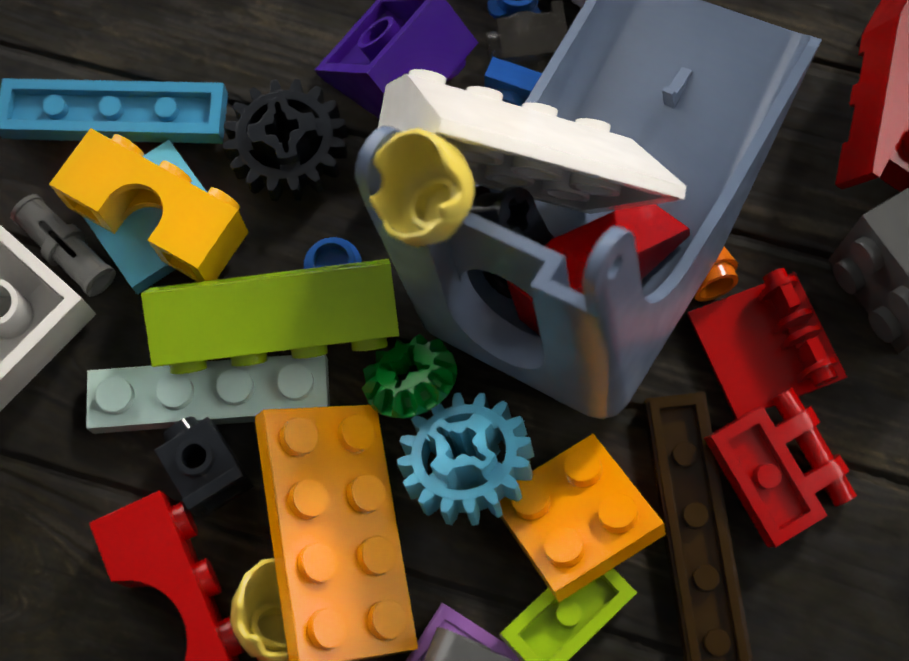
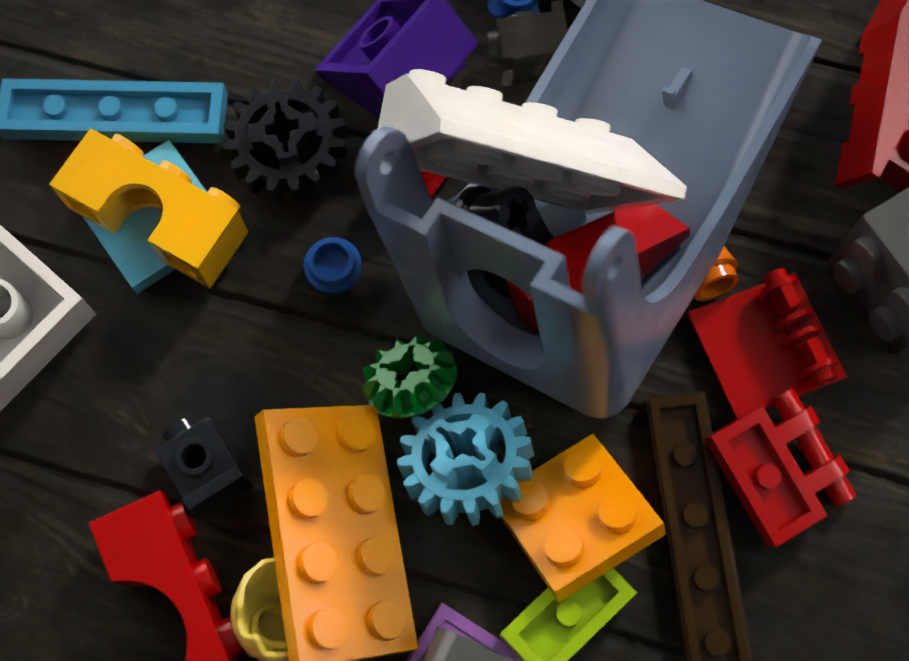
(40, 222): dark grey pin -> none
(225, 393): light aqua plate -> none
(270, 314): lime brick -> none
(422, 188): light yellow hair -> none
(511, 80): blue plate -> none

